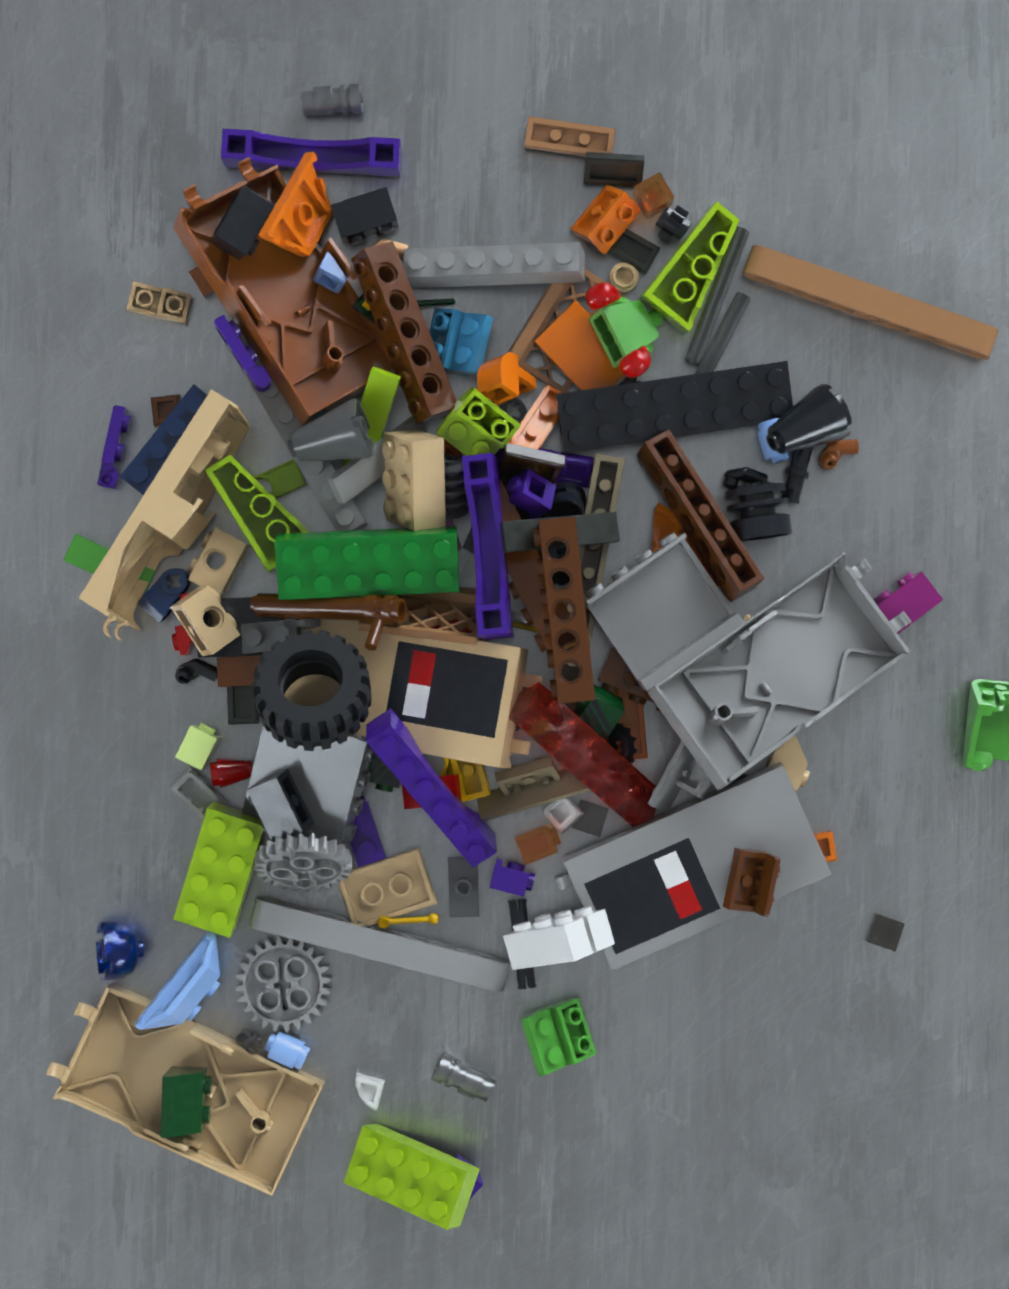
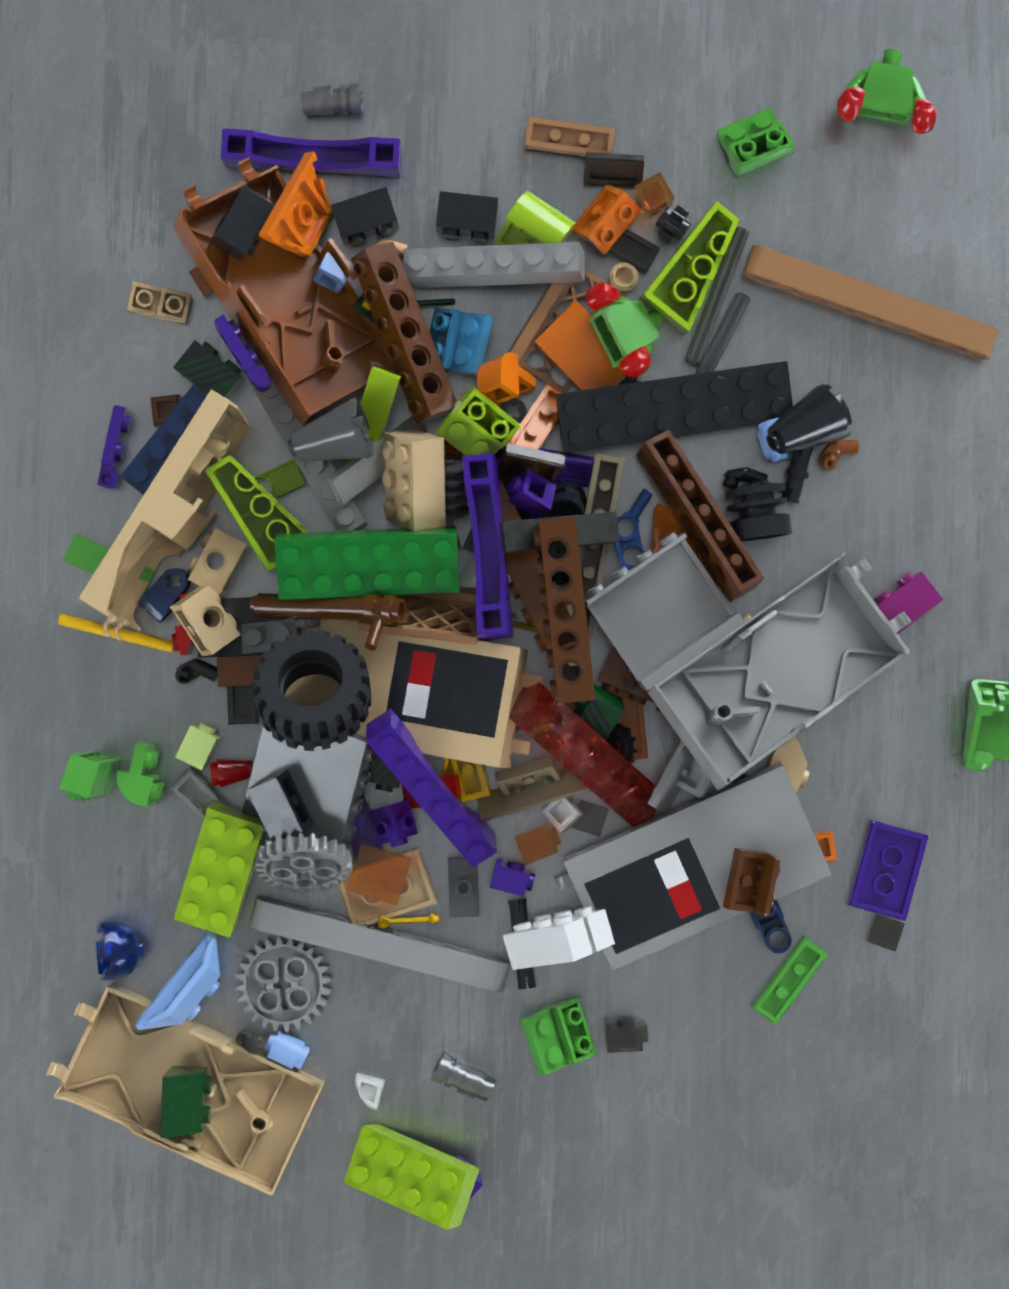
(90, 775): none -> bright green brick
(126, 635): none -> yellow bar
(138, 782): none -> bright green brick
(207, 371): none -> brick
(379, 874): none -> clear orange piece
(393, 823): none -> dark purple brick
(466, 216): none -> black brick
(534, 223): none -> lime brick
(625, 1035): none -> clear smoke brick
(633, 541): none -> blue beam
(755, 142): none -> bright green brick
(771, 924): none -> dark blue piece
(789, 980): none -> bright green tile
(887, 94): none -> bright green torso
(887, 870): none -> dark purple tile

